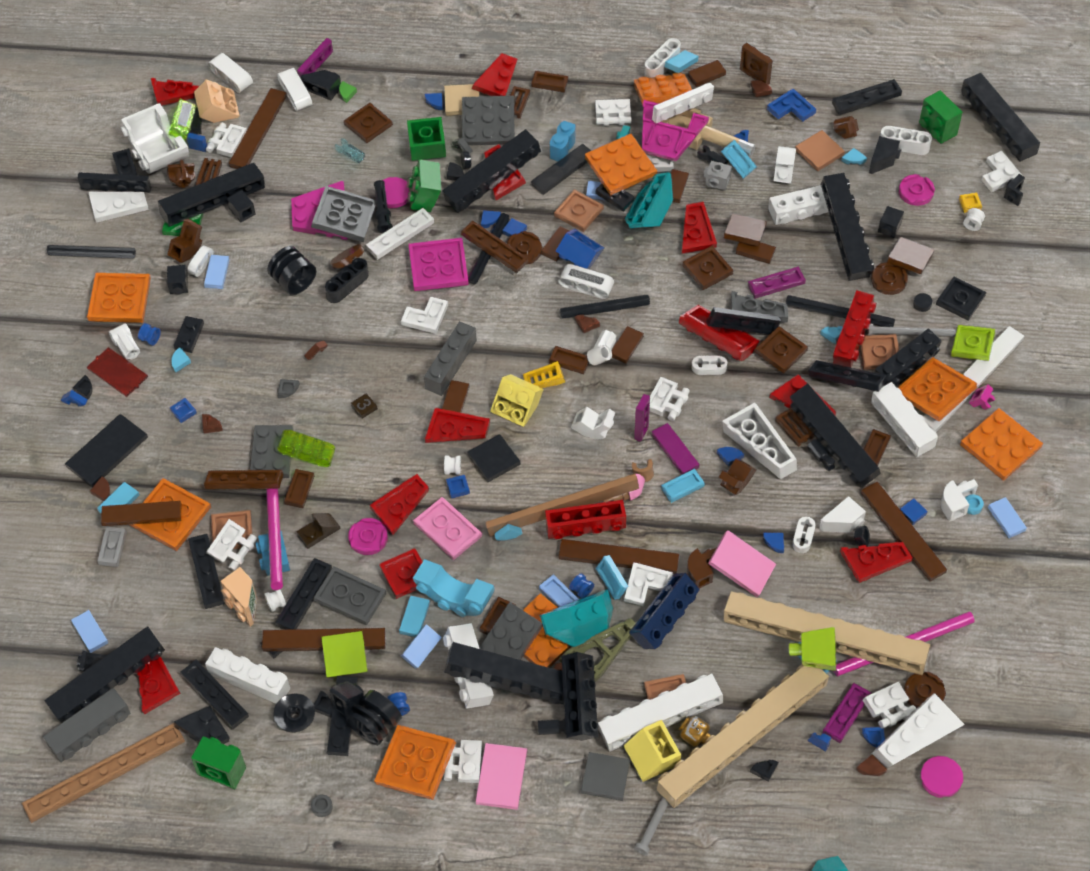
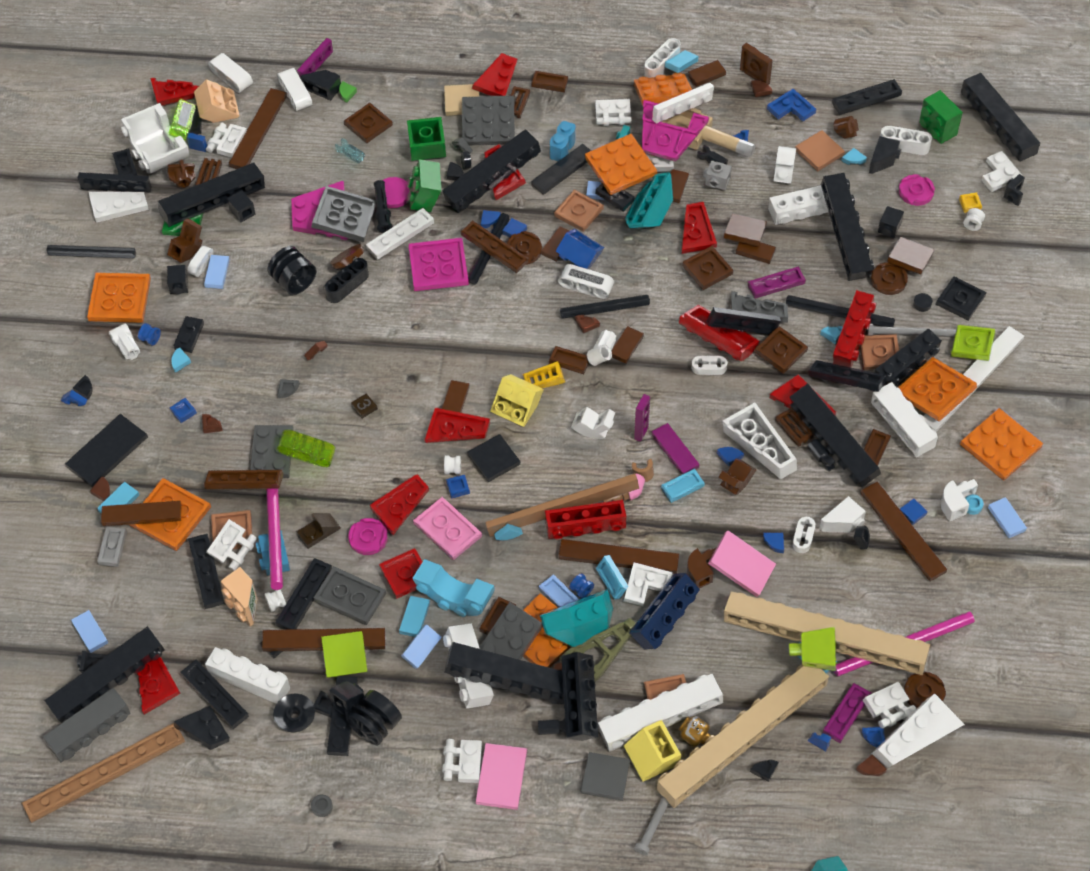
(117, 372): clear red piece -> none
(219, 762): green brick -> none
(299, 488): reddish brown tile -> none
(399, 700): blue wheel -> none
(415, 762): orange plate -> none
(426, 320): white plate -> none
(434, 100): blue tile -> none
(450, 358): dark grey brick -> none
(662, 395): white plate -> none
(739, 159): medium azure tile -> none
(875, 560): red wing -> none
(941, 776): dark pink tile -> none
(981, 397): dark pink tile -> none

